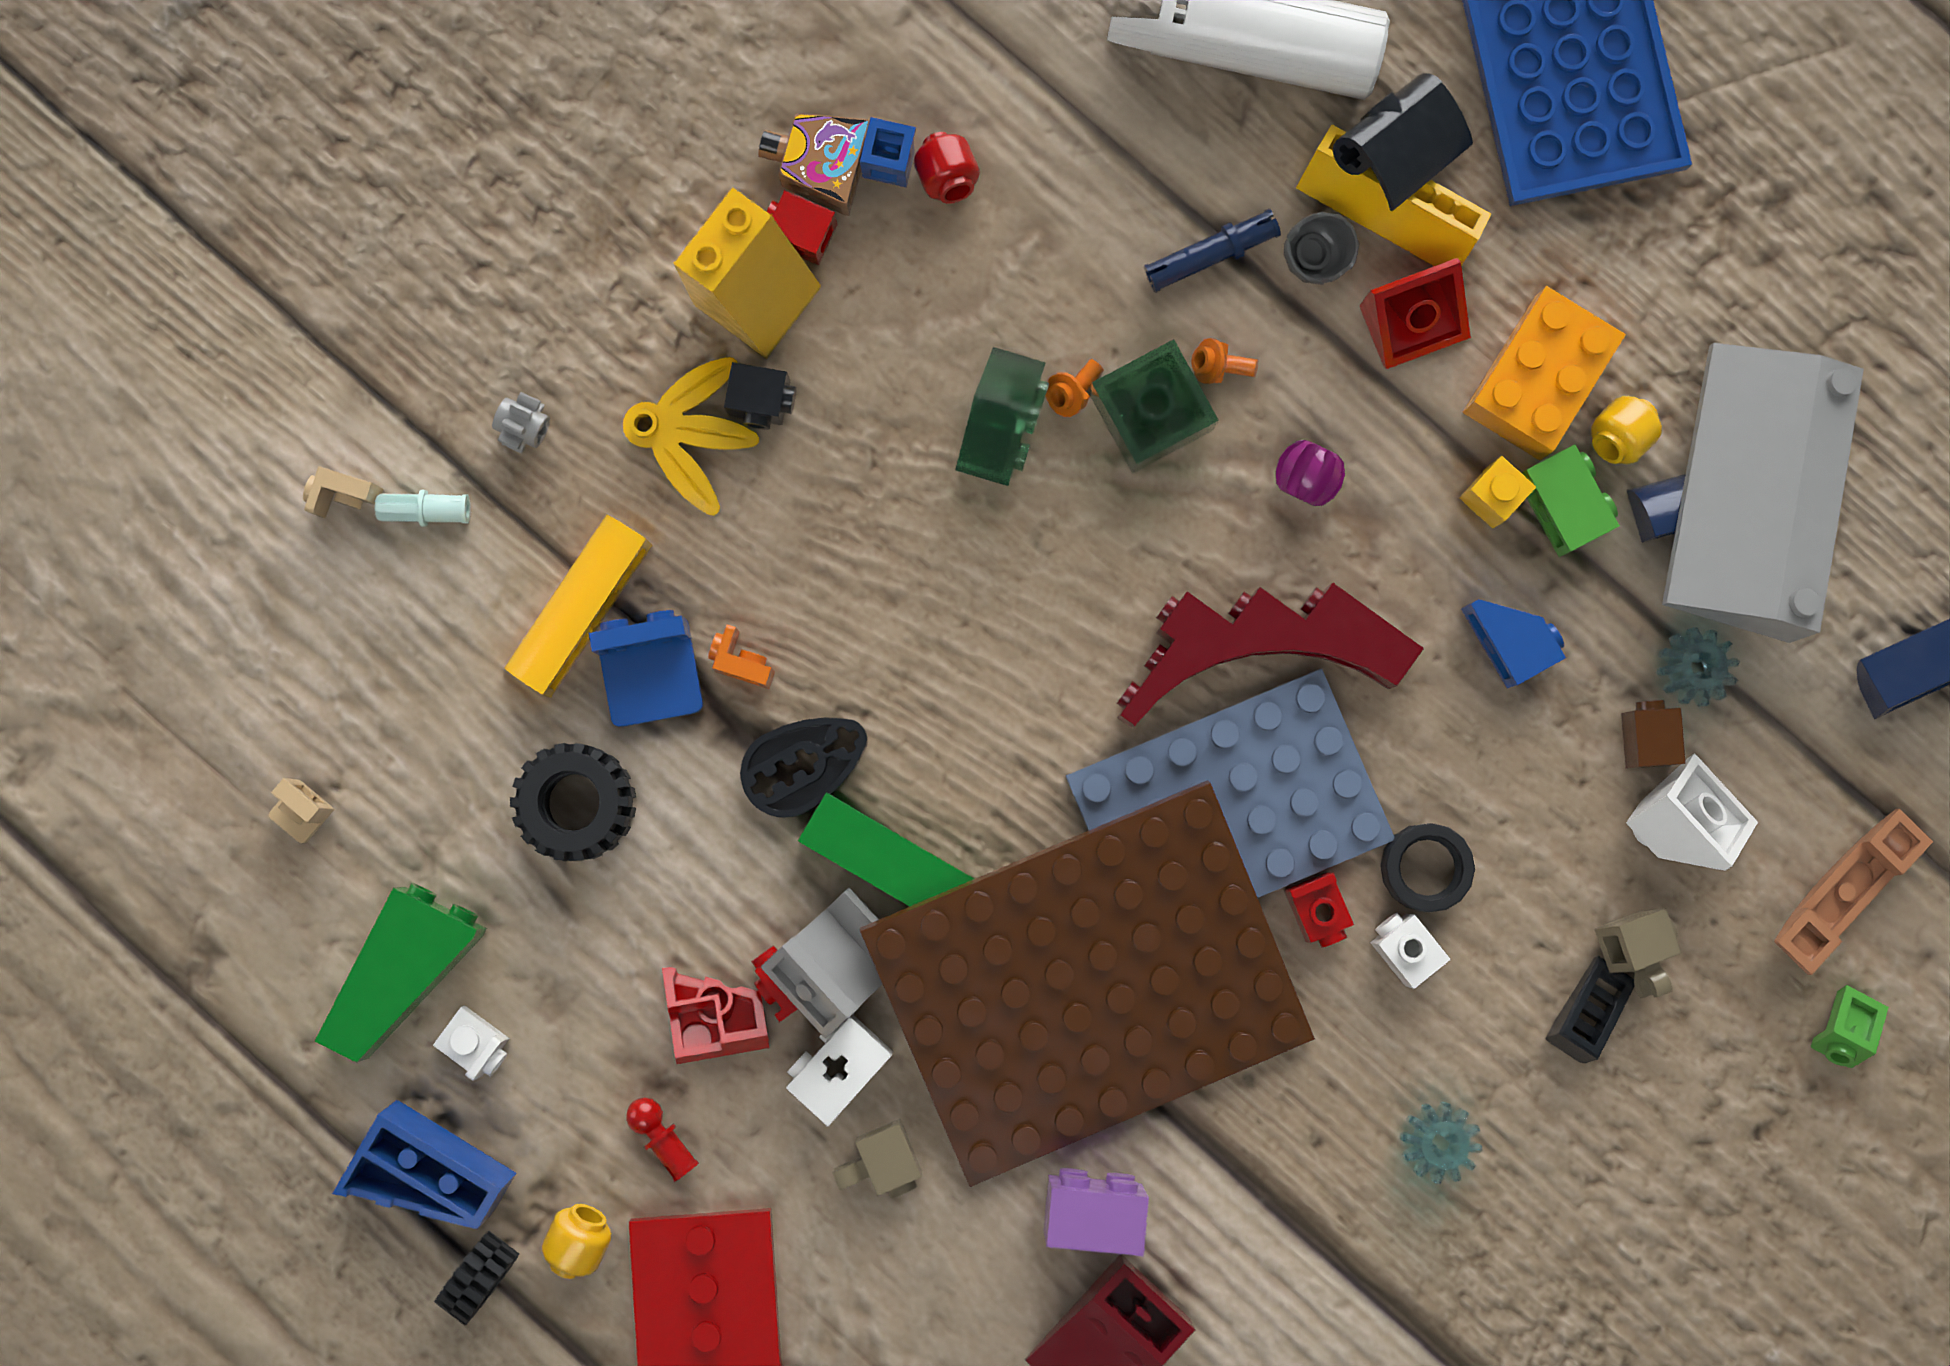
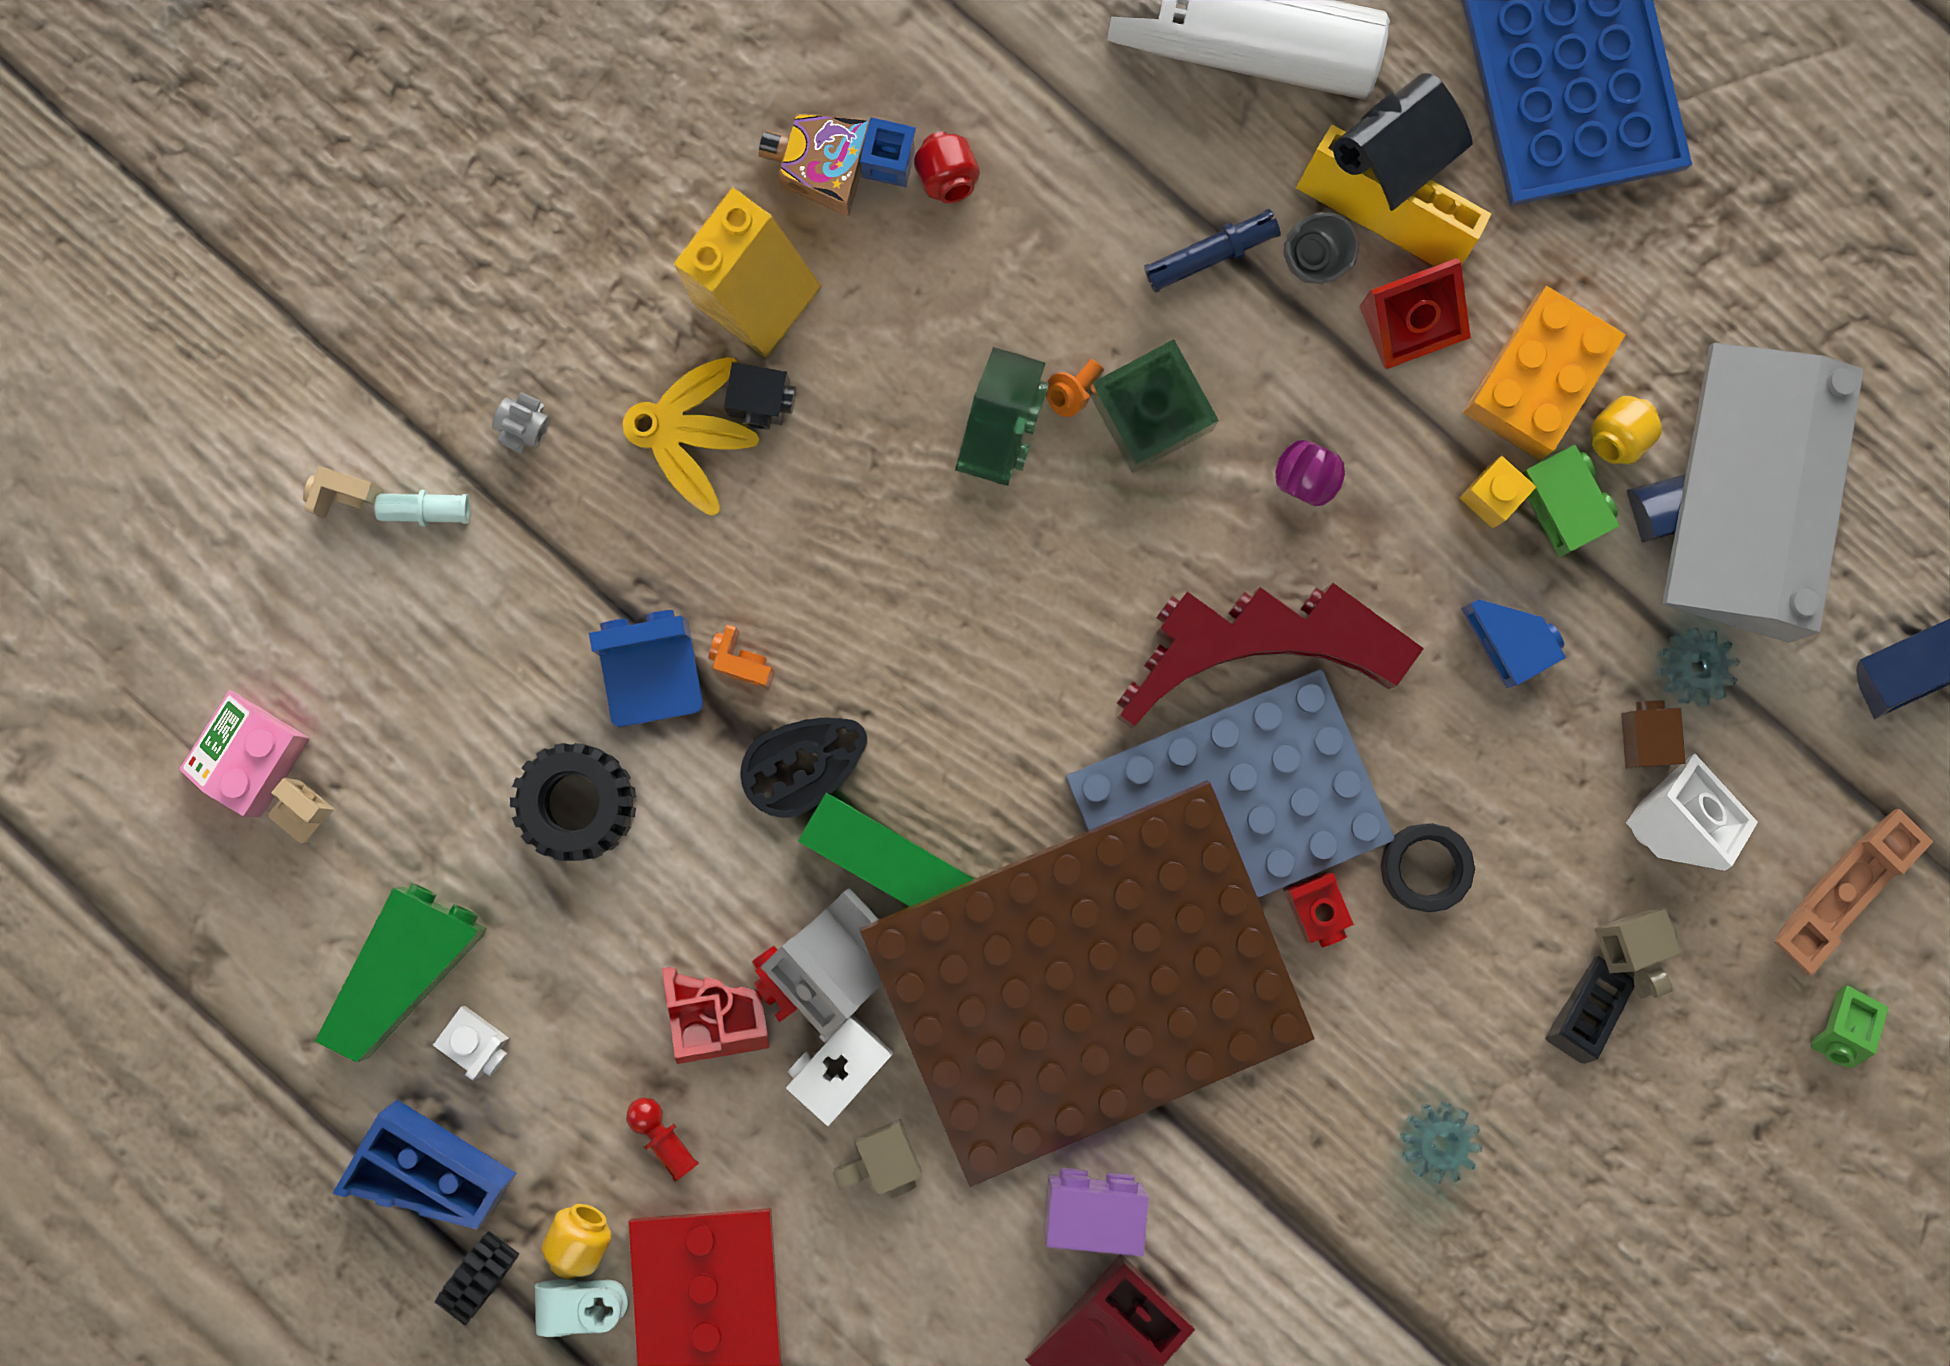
(243, 755): none -> bright pink slope
(570, 1307): none -> light aqua piece
(578, 606): yellow brick -> none
(804, 224): red brick -> none
(1217, 362): orange plate -> none
(1409, 949): white brick -> none

